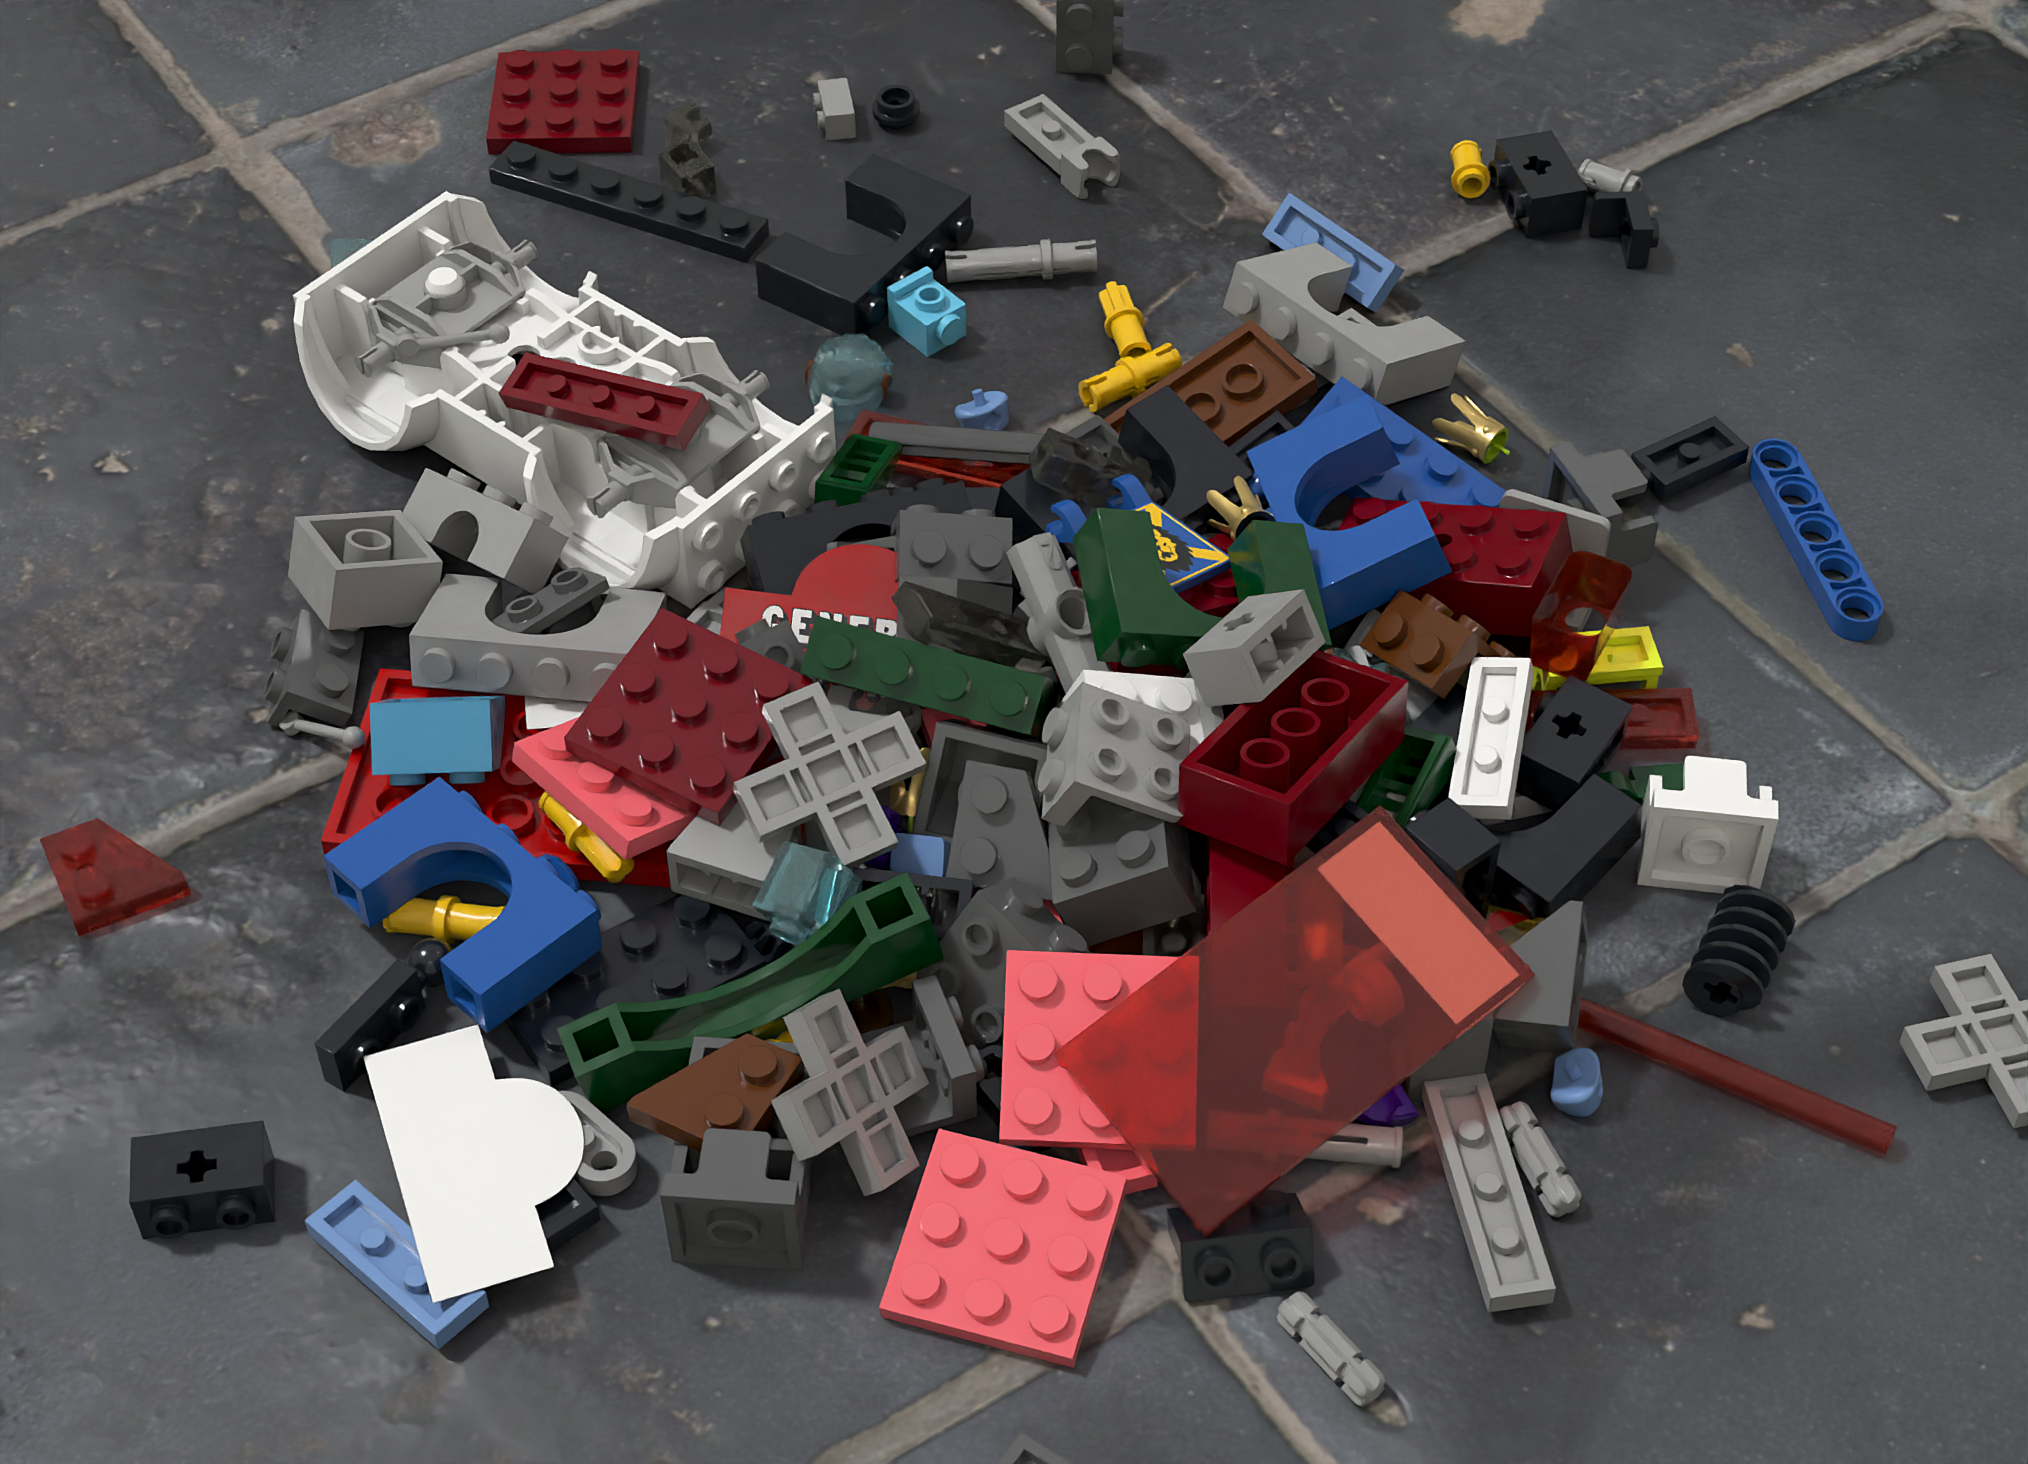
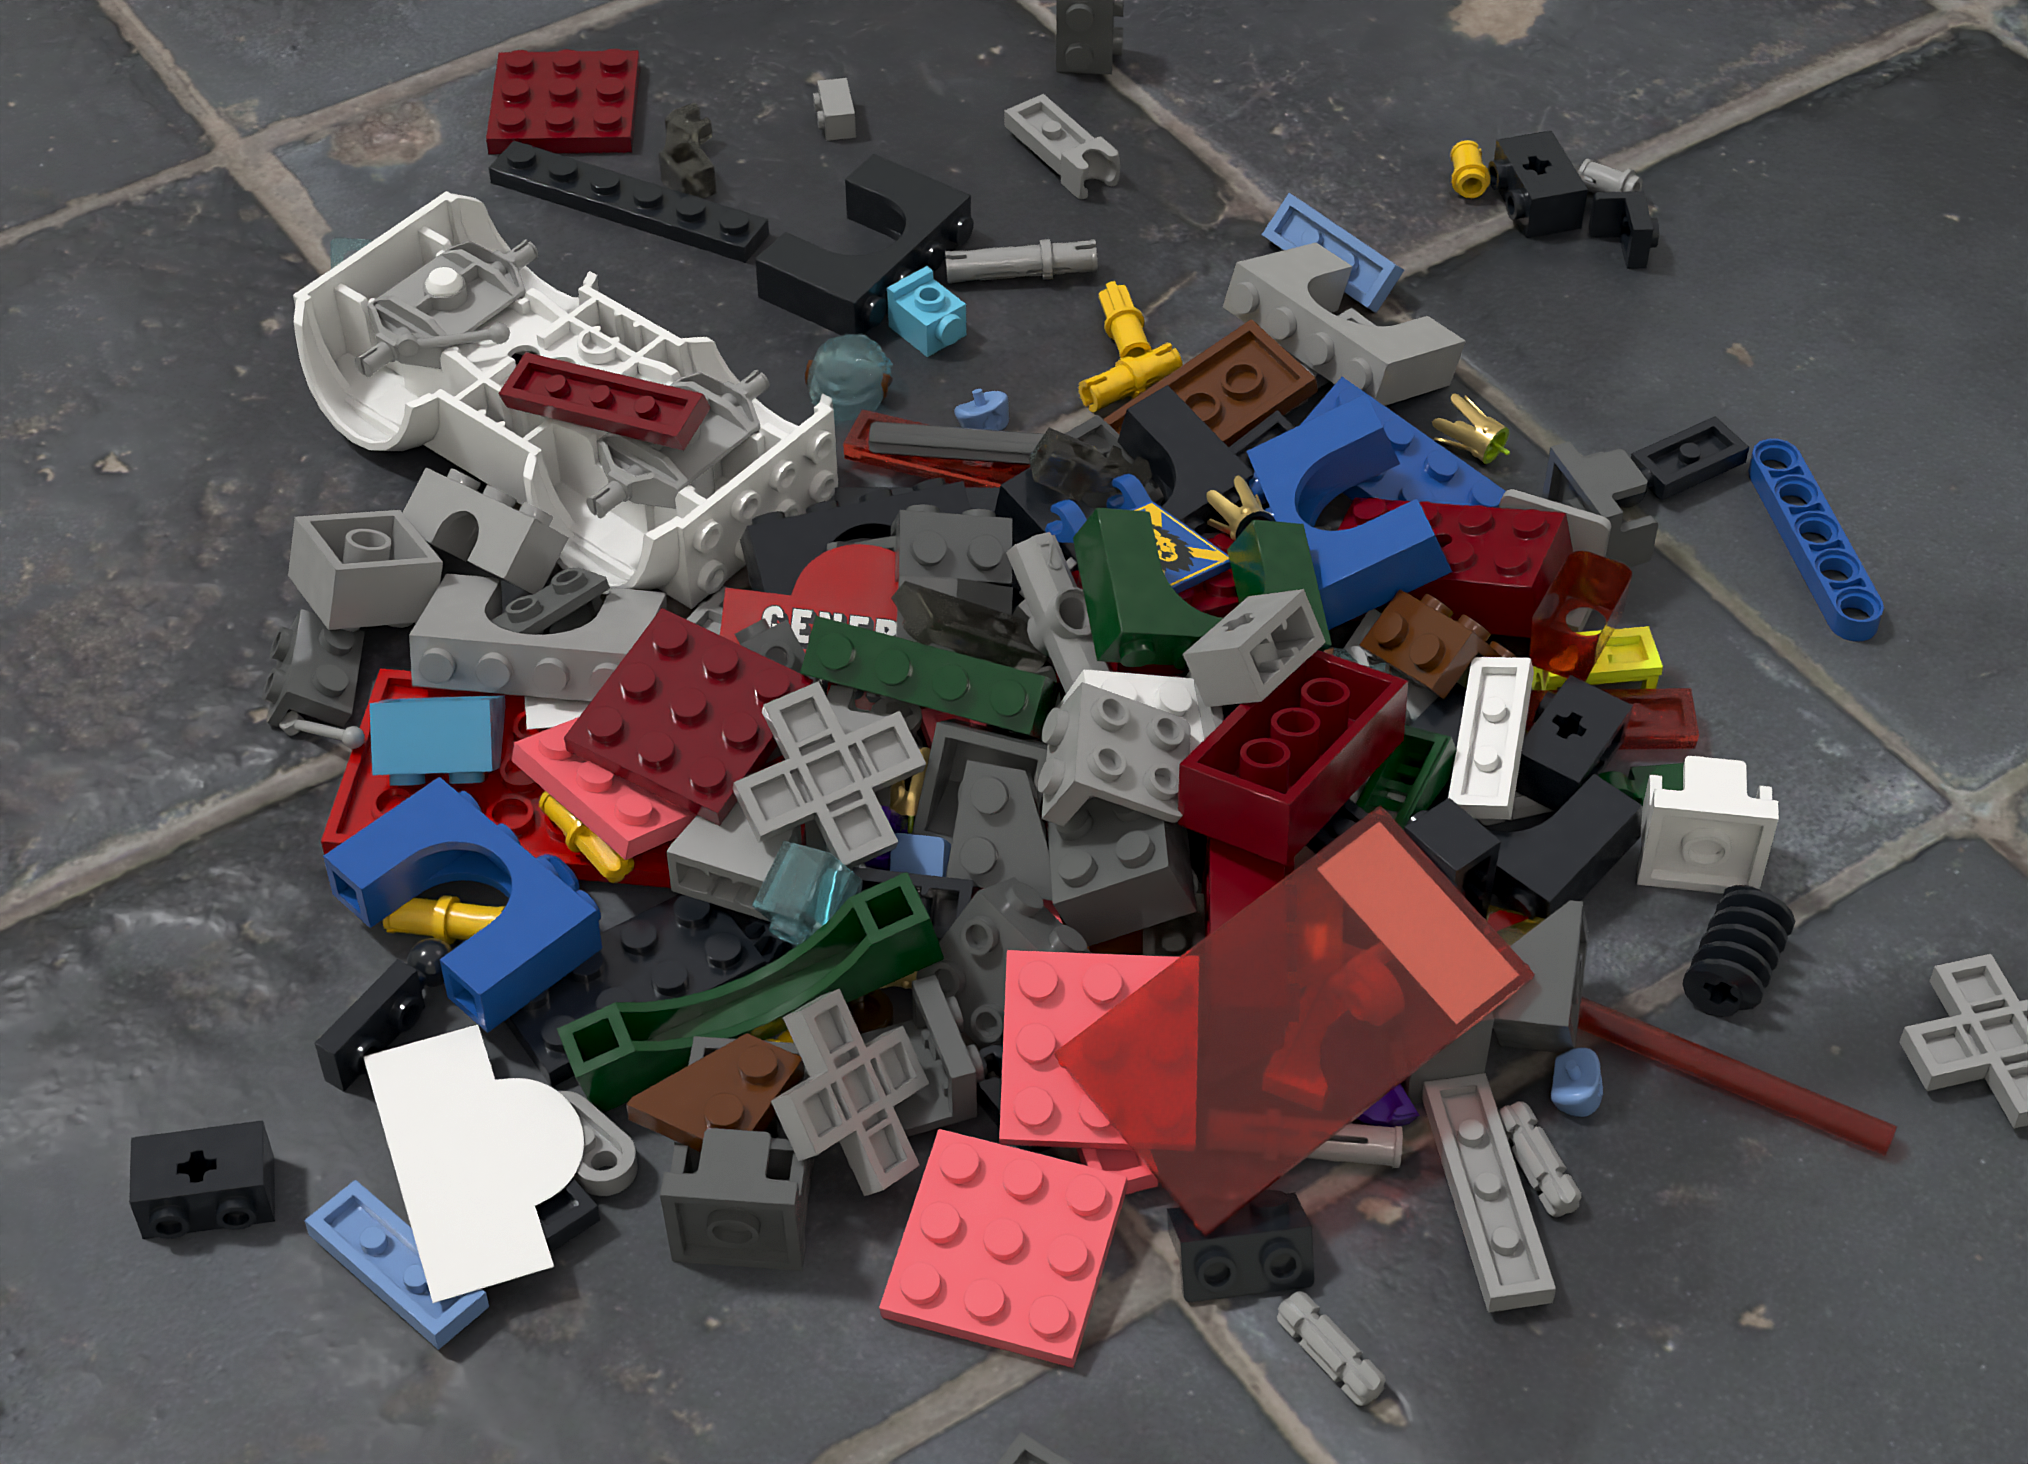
(108, 875): clear red wing -> none
(850, 478): dark green slope -> none
(896, 106): black plate -> none

